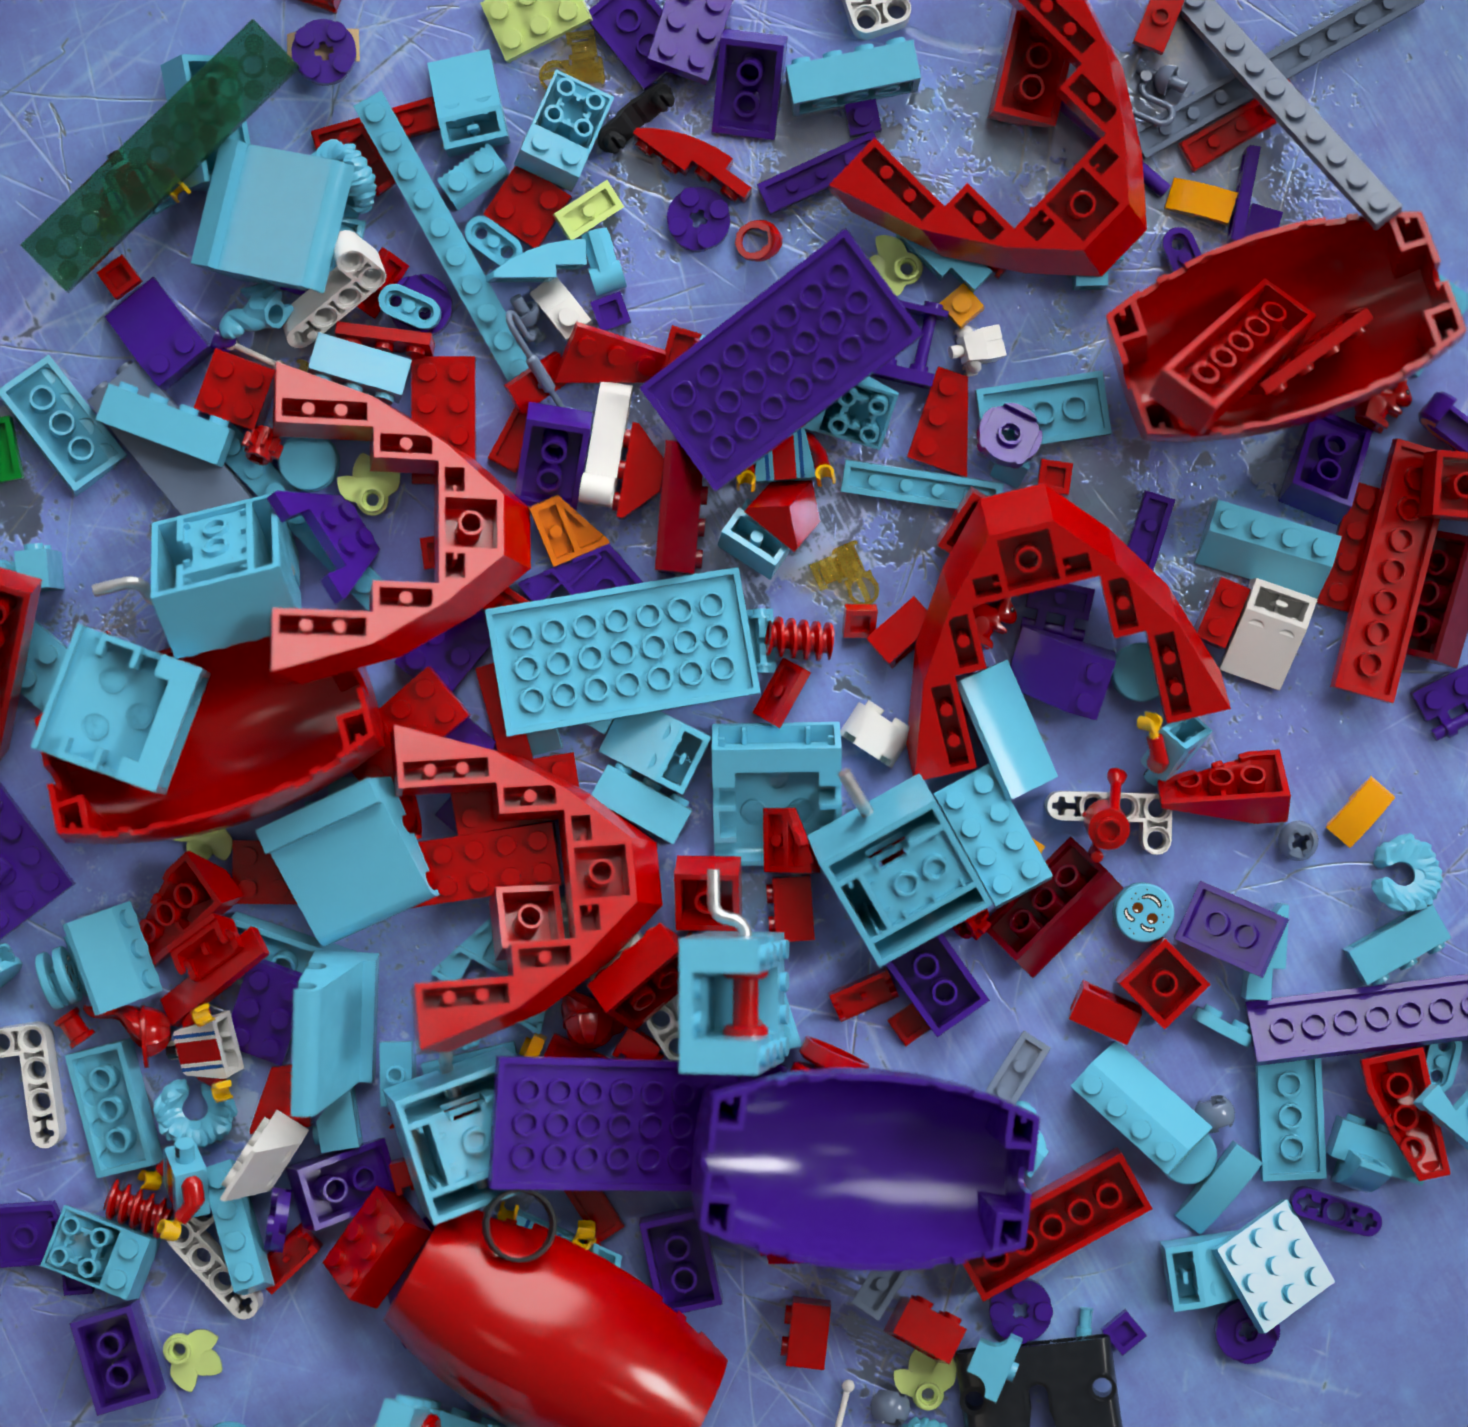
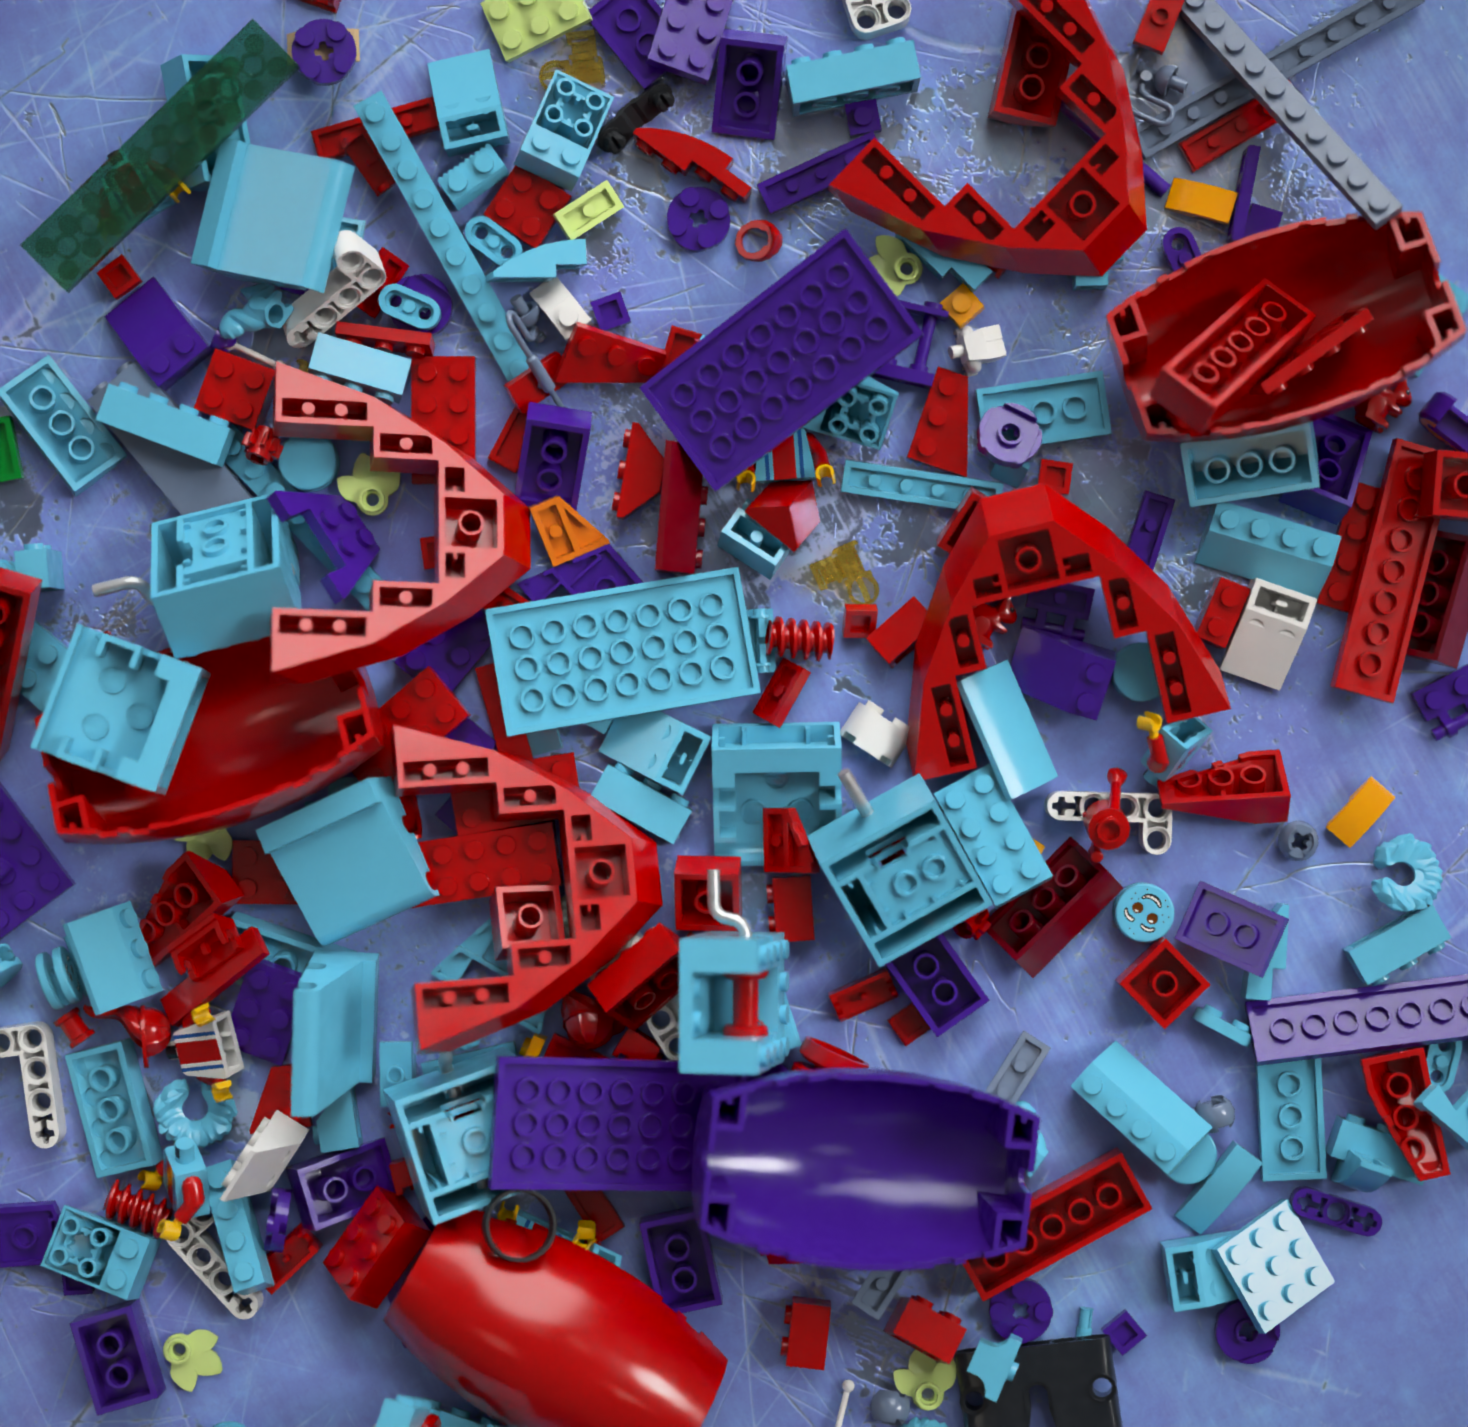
(363, 180): medium azure piece -> none
(605, 268): medium azure piece -> none
(606, 444): white beam -> none
(1105, 1012): red hinge -> none
(1251, 465): none -> medium azure slope

